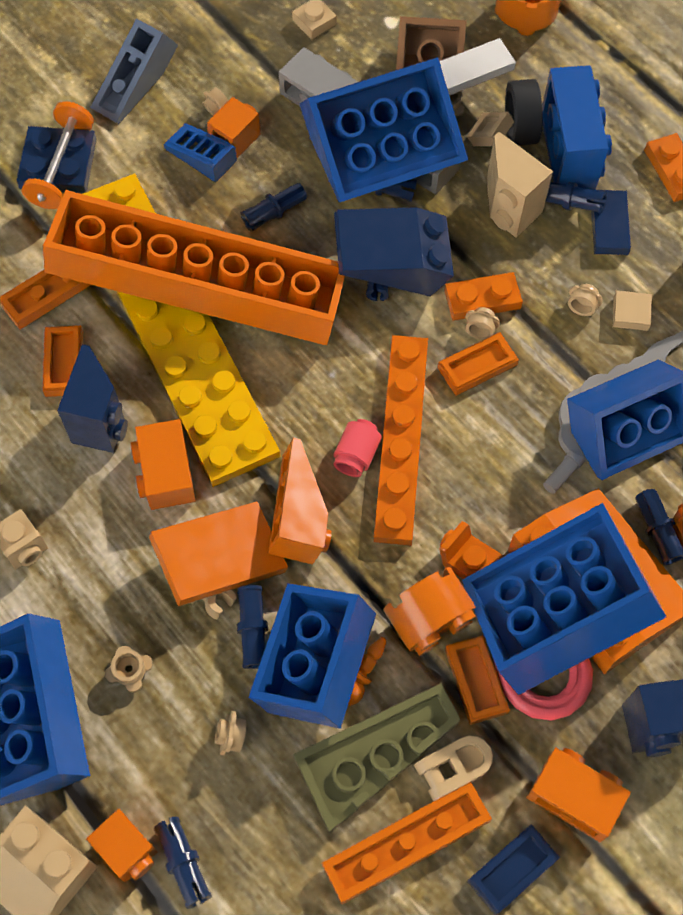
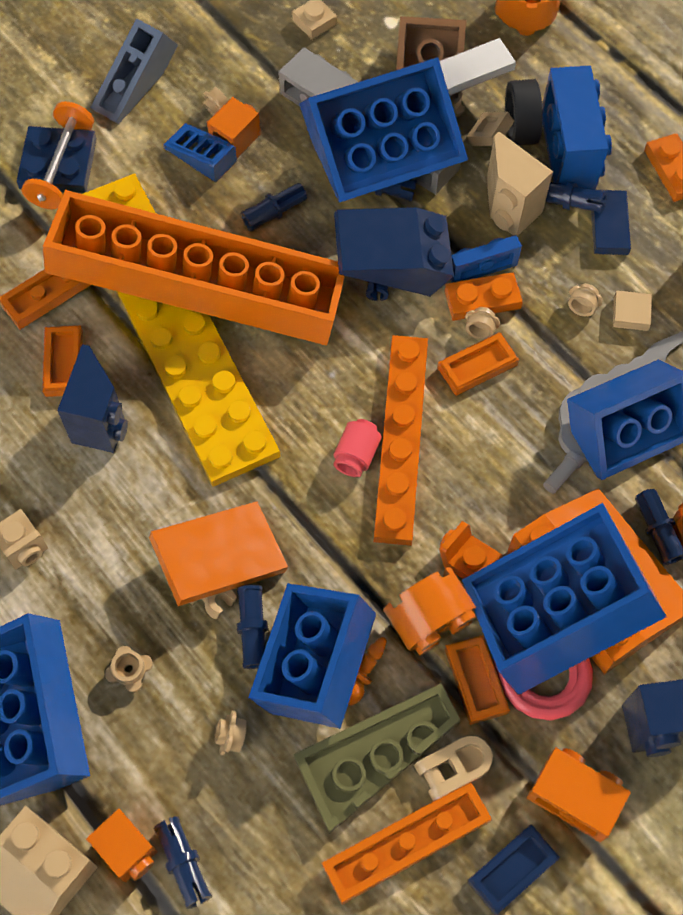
(164, 464): orange brick -> none
(299, 512): orange slope -> none
(486, 259): none -> blue plate

